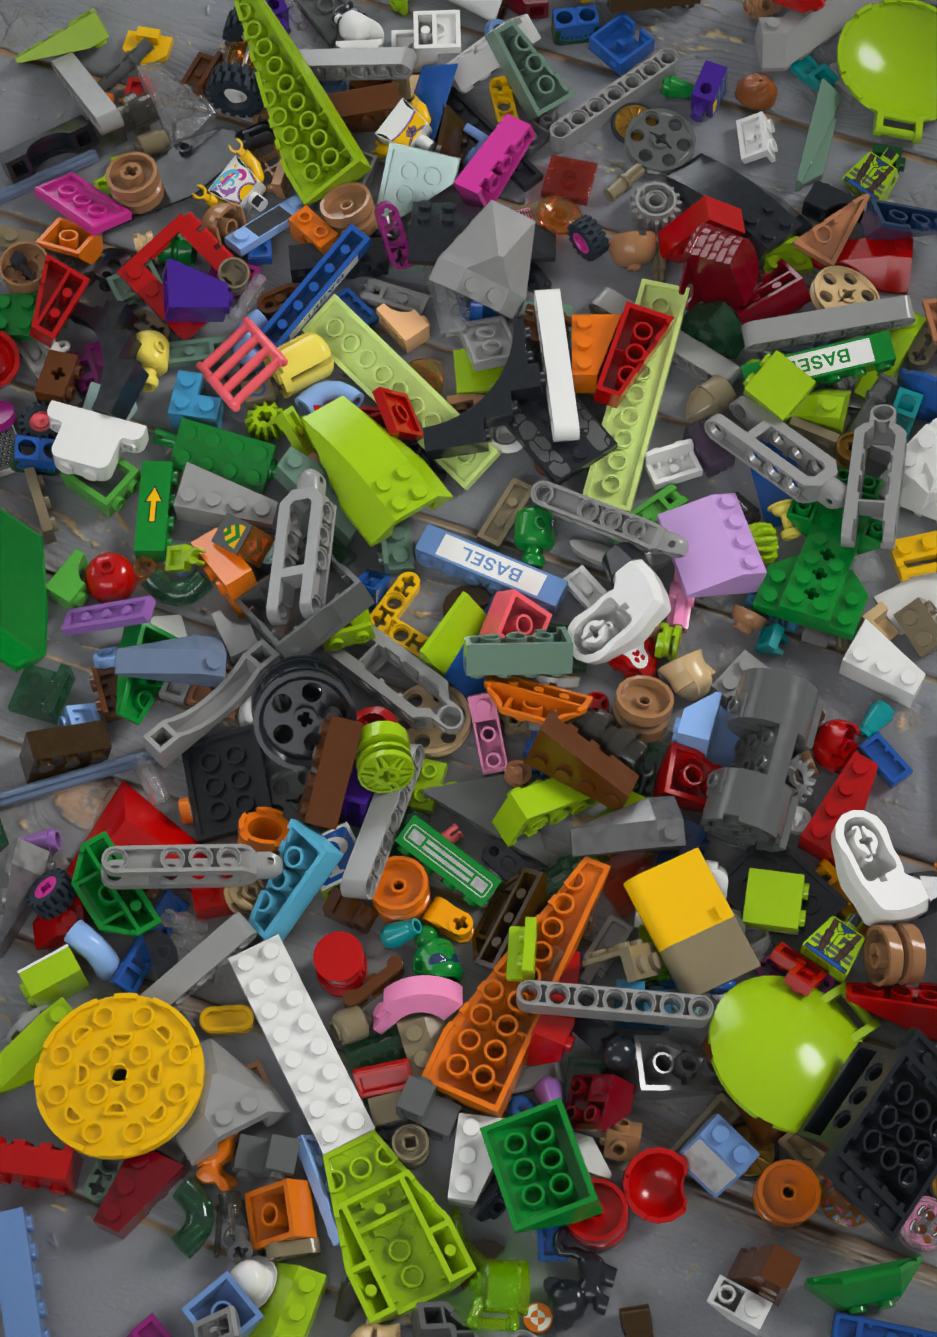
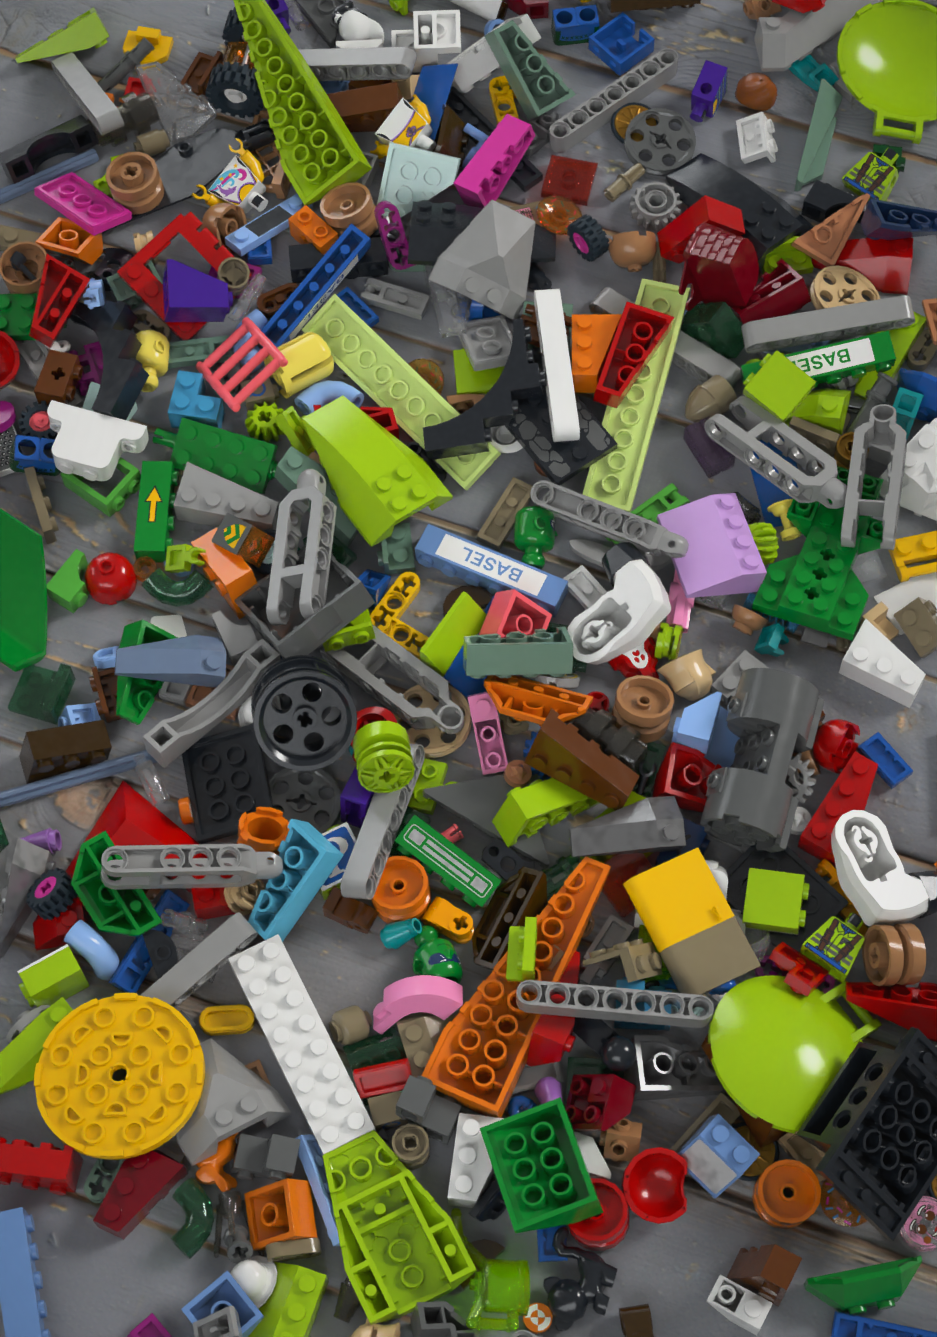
(96, 294): none -> light blue piece
(108, 615): medium lavender plate -> none
(180, 251): green wheel -> none
(330, 771): reddish brown wedge -> none
(340, 963): red hat -> none
(375, 984): reddish brown plate -> none
(398, 414): red tile -> none
(406, 328): light nougat arch -> none
(672, 464): white bracket -> none
(676, 88): green cone -> none
(876, 718): teal cone -> none

